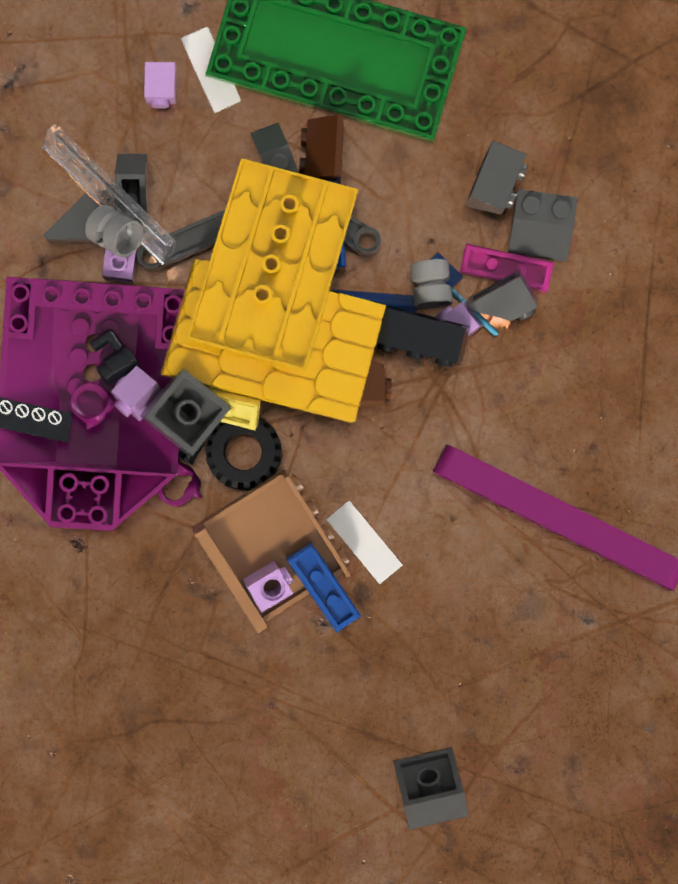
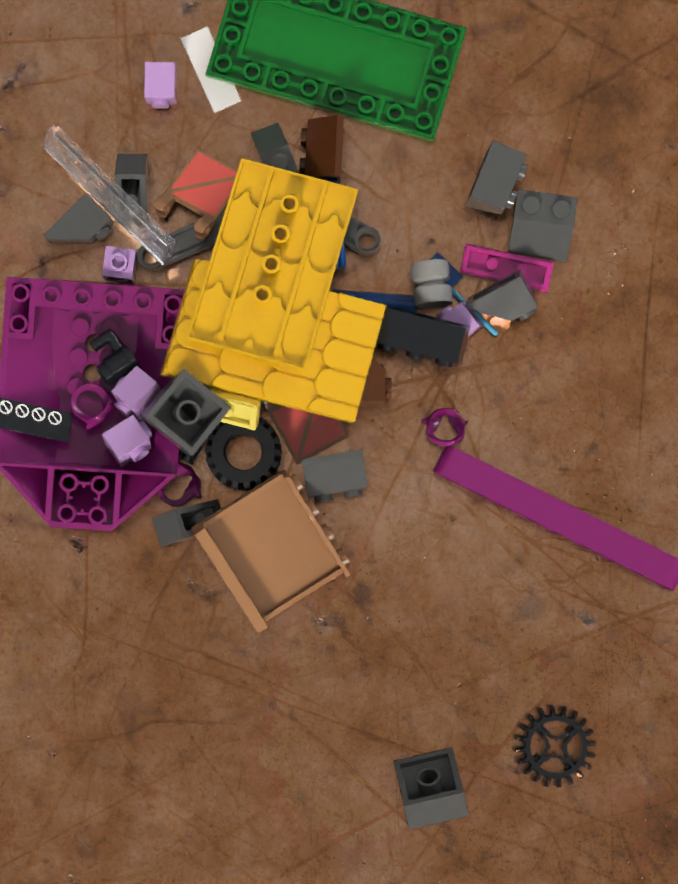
(114, 231): light grey wheel -> none
(128, 440): none -> lavender brick
(177, 523): none -> dark grey slope
(203, 188): none -> flag
(265, 598): lavender brick -> none
(305, 431): none -> coral flag
(323, 586): blue tile -> none
(335, 475): none -> dark grey slope
(364, 542): white sticker -> none
(454, 419): none -> magenta piece
(572, 766): none -> black gear

